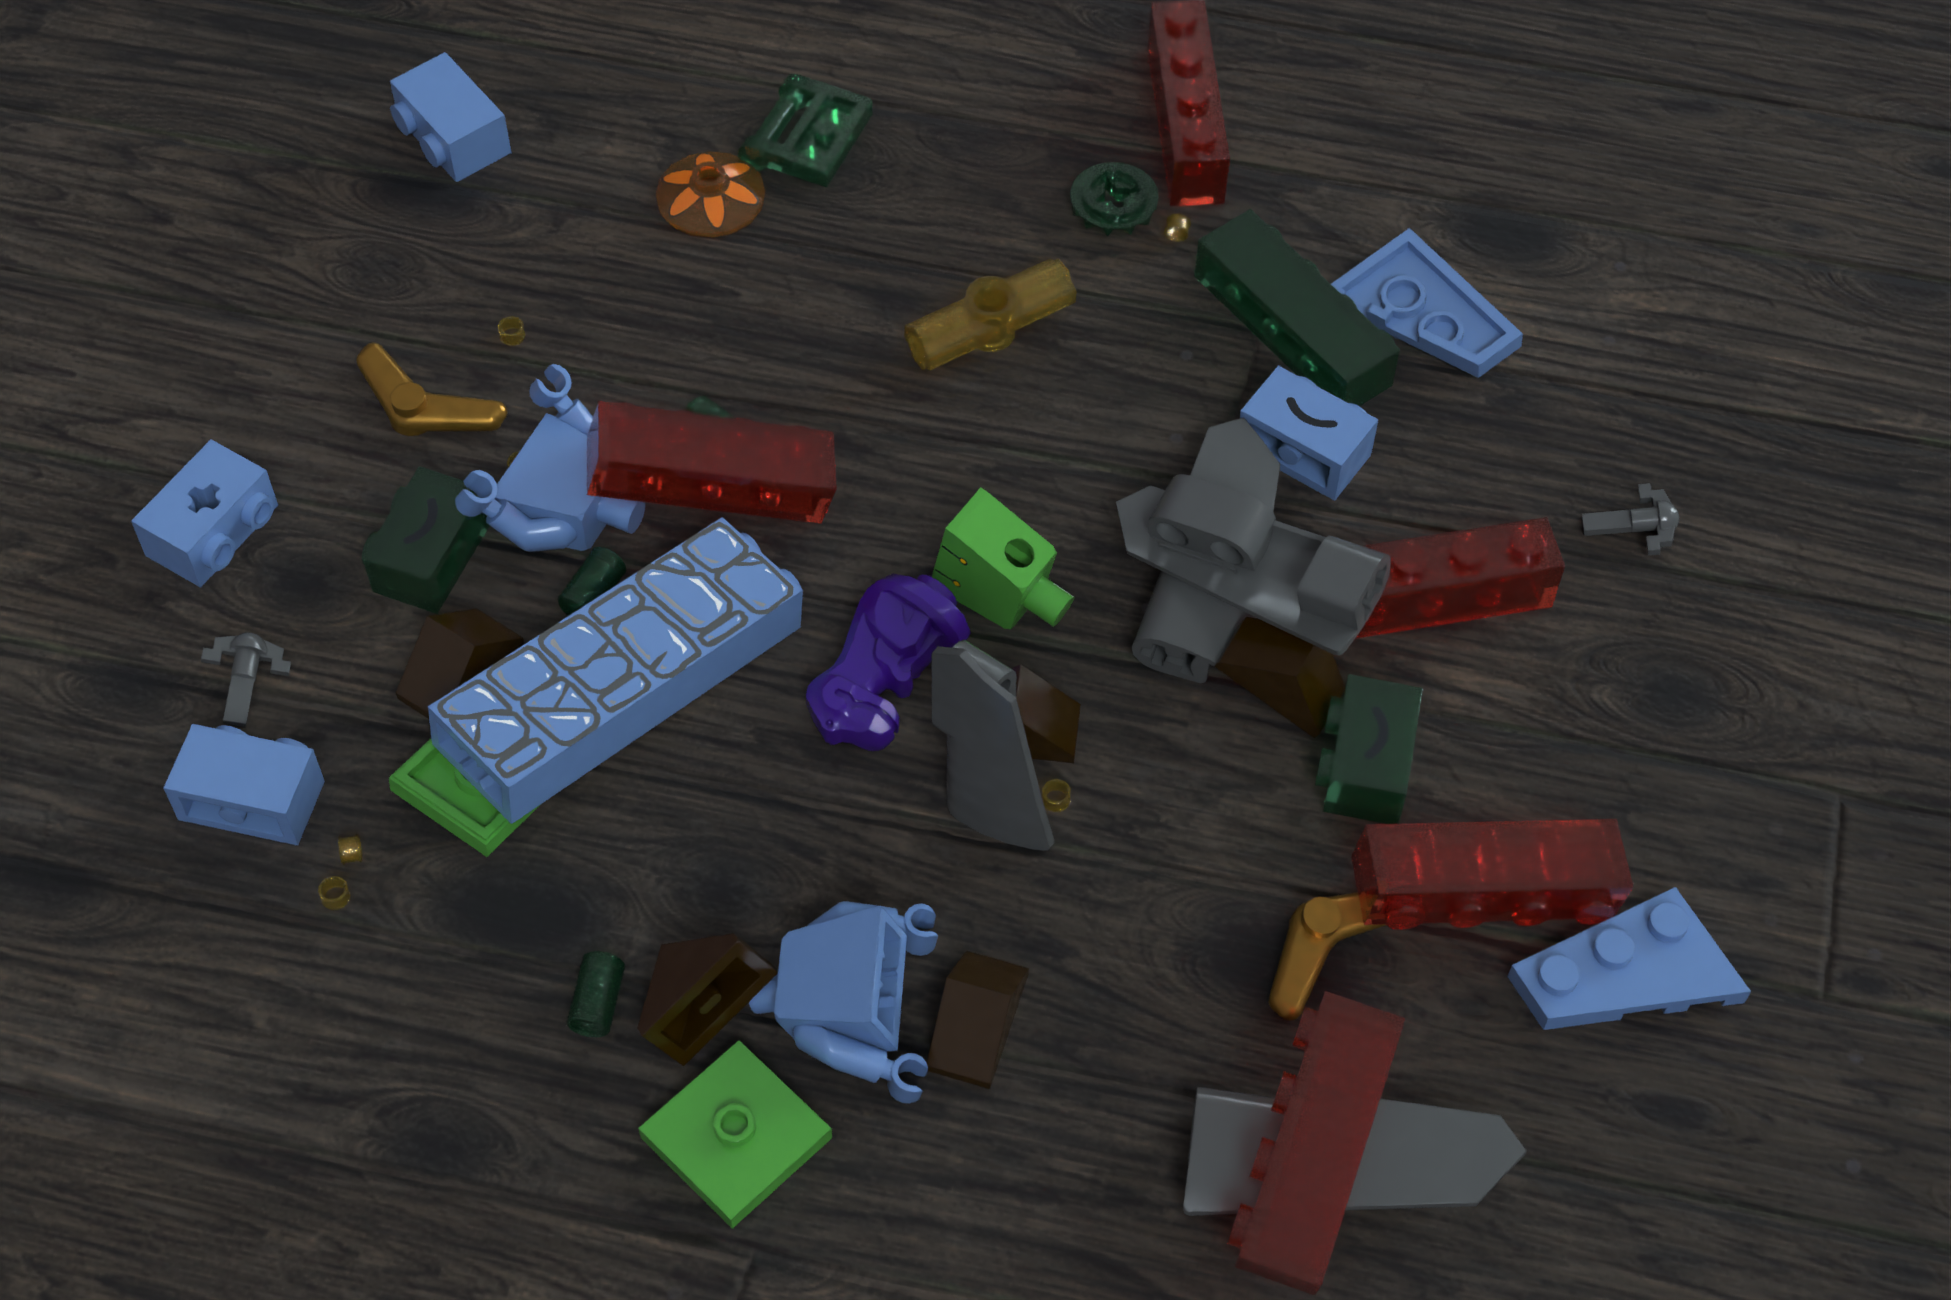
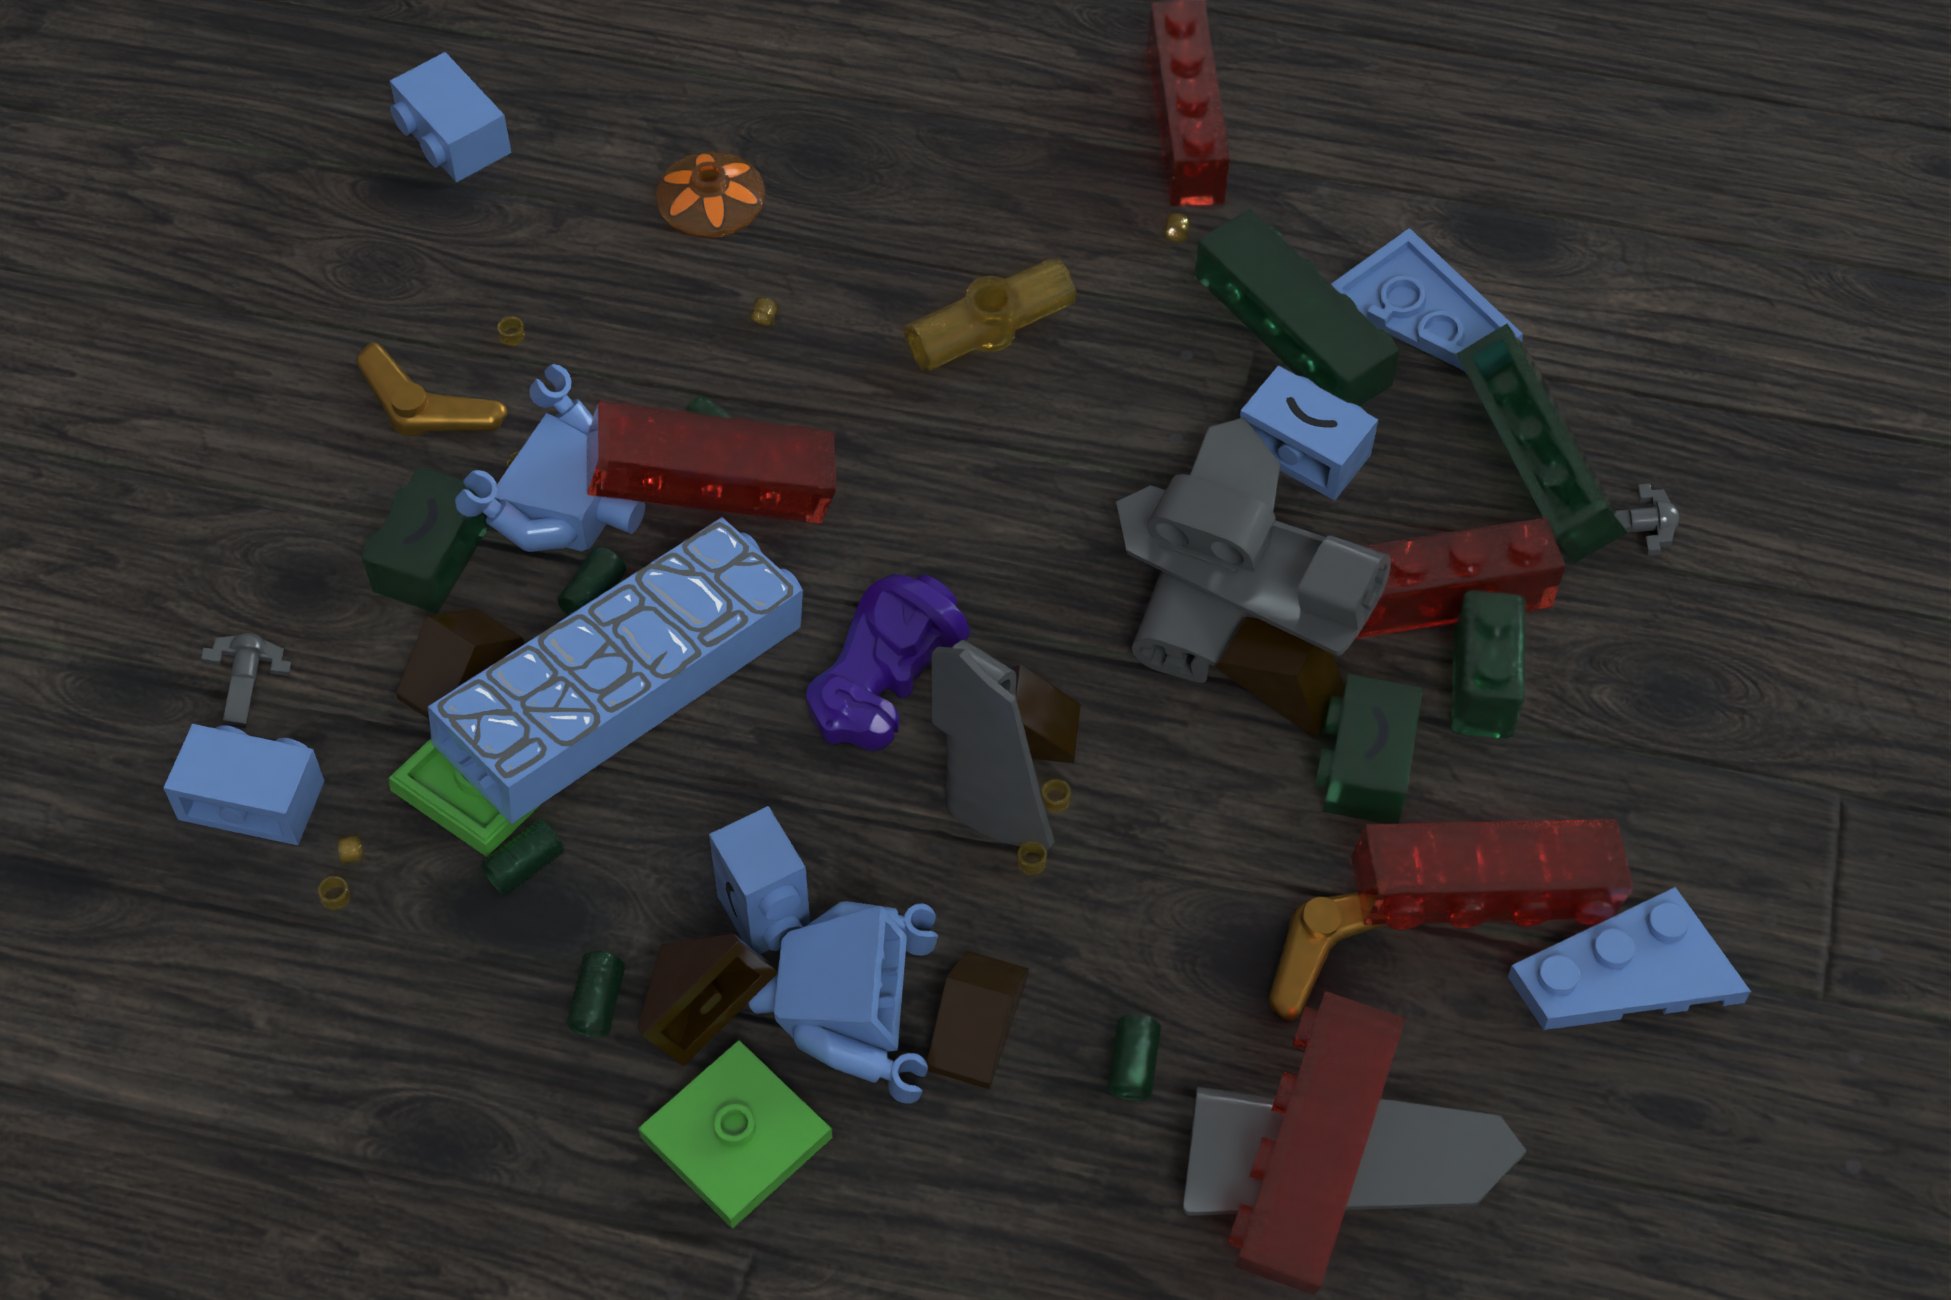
(205, 513): medium blue brick -> none
(507, 880): none -> clear green piece
(760, 880): none -> medium blue brick
(764, 311): none -> clear yellow piece
(820, 136): clear green plate -> none
(999, 565): bright green torso -> none
(1031, 869): none -> clear yellow piece
(1123, 183): clear green gear -> none
(1134, 1048): none -> clear green piece
(1489, 664): none -> clear green brick
(1541, 443): none -> clear green brick

